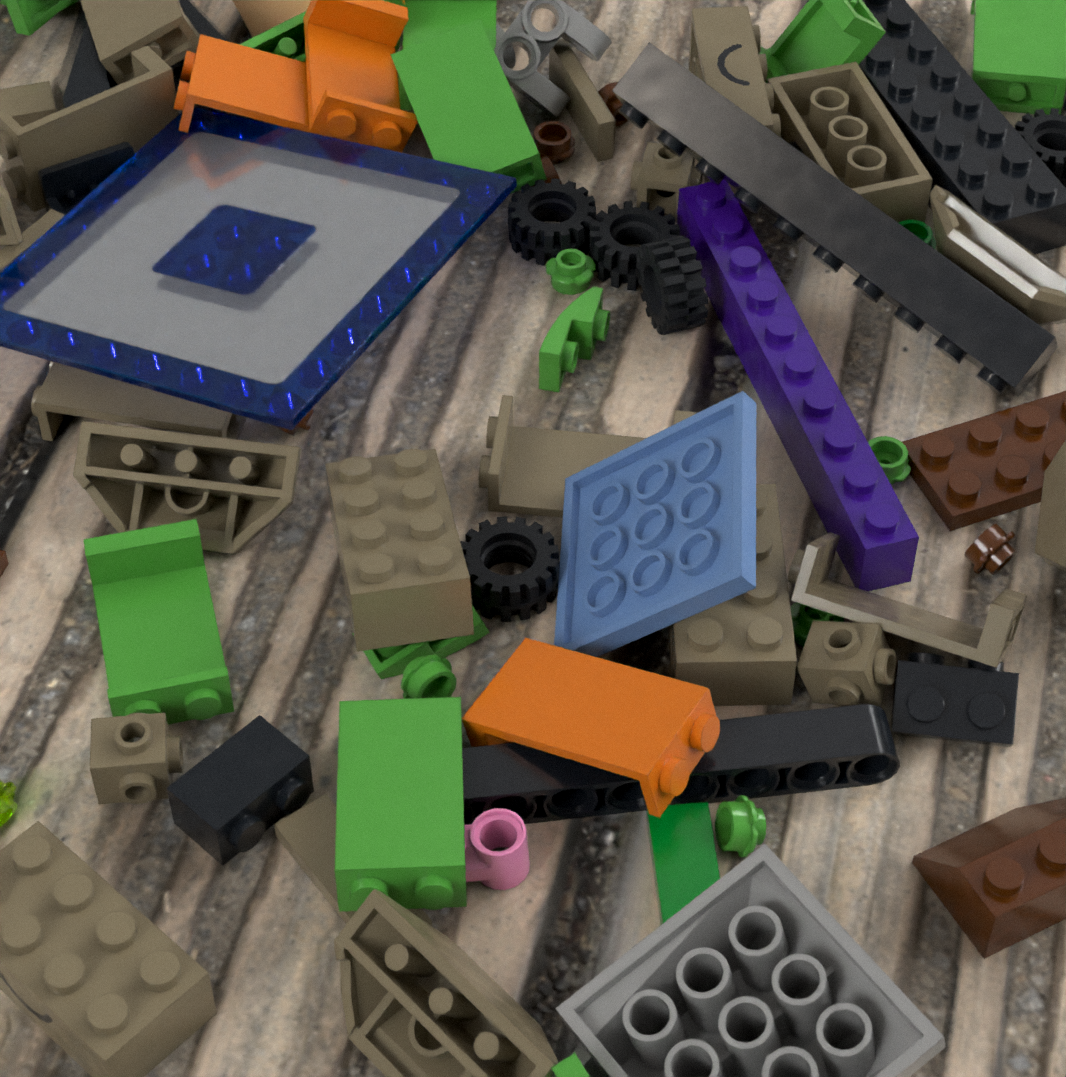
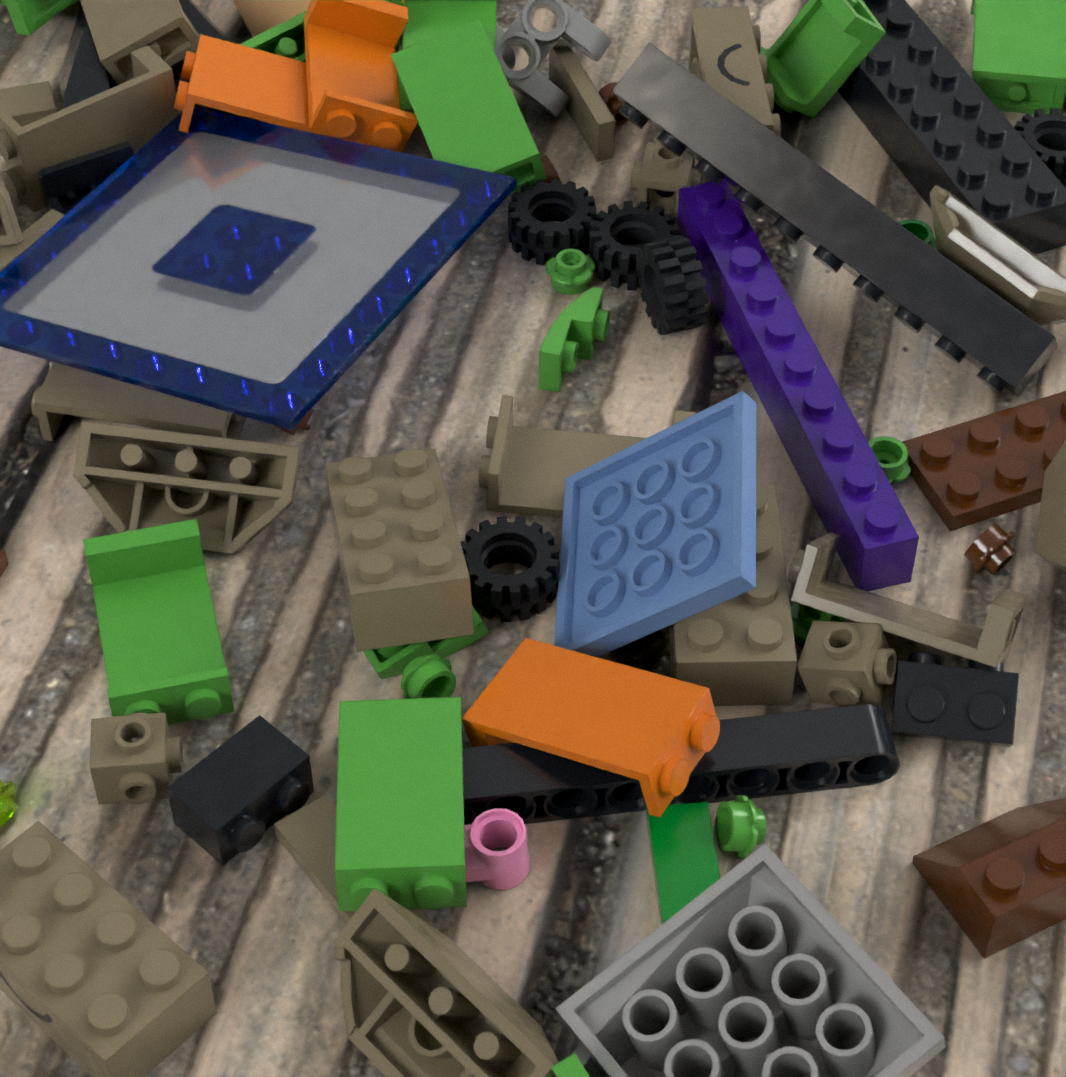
(554, 141): reddish brown plate -> none
(851, 134): dark tan brick -> none

